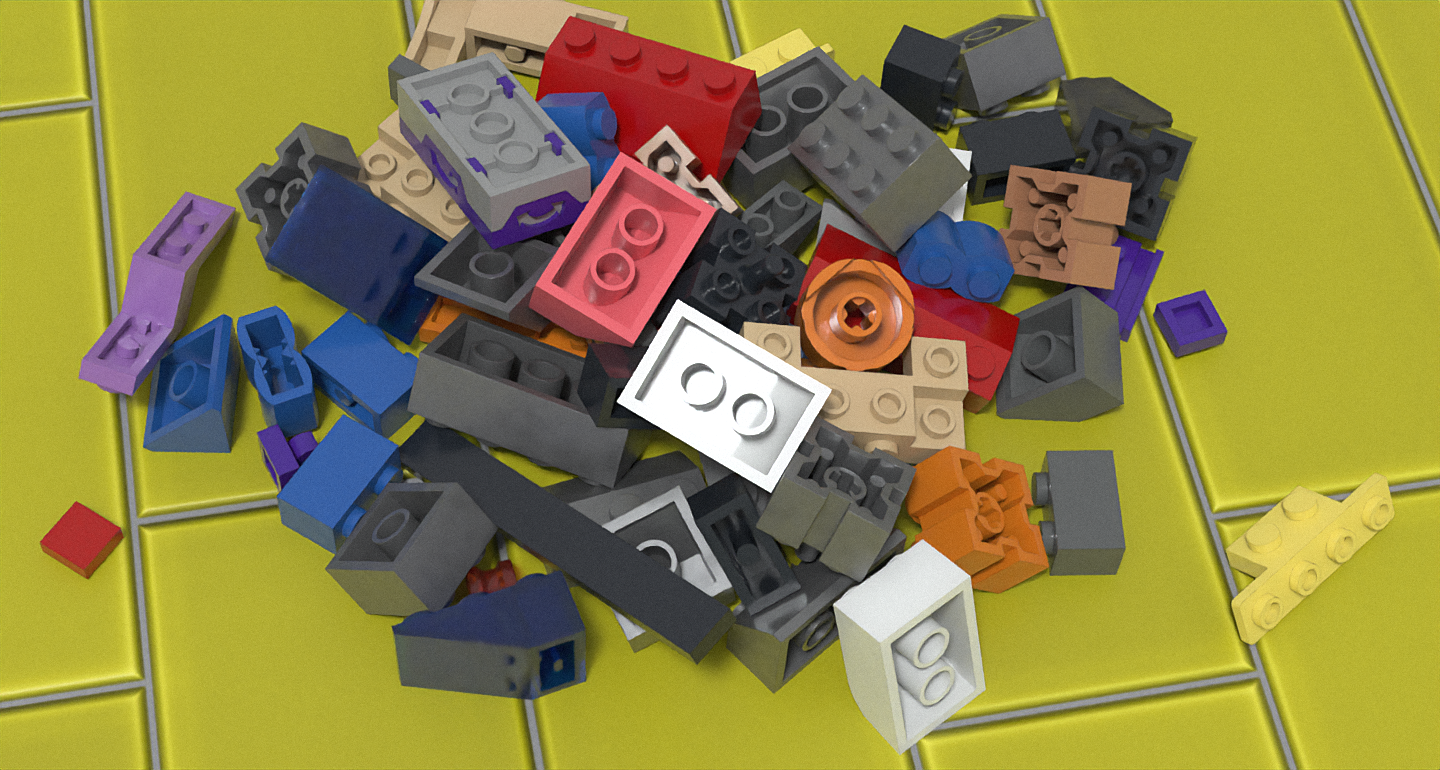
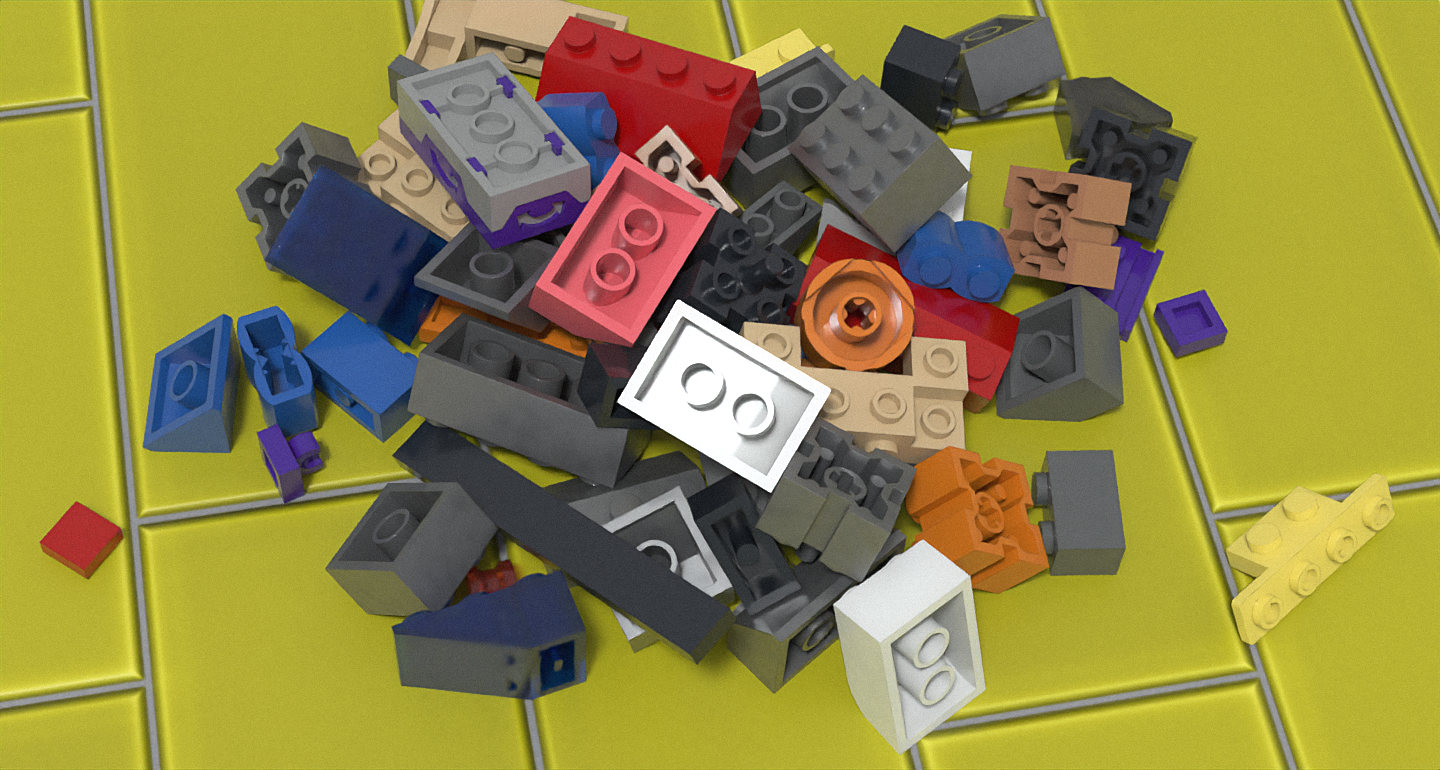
(157, 294): medium lavender bracket -> none
(339, 483): blue brick -> none
(1022, 140): black brick -> none

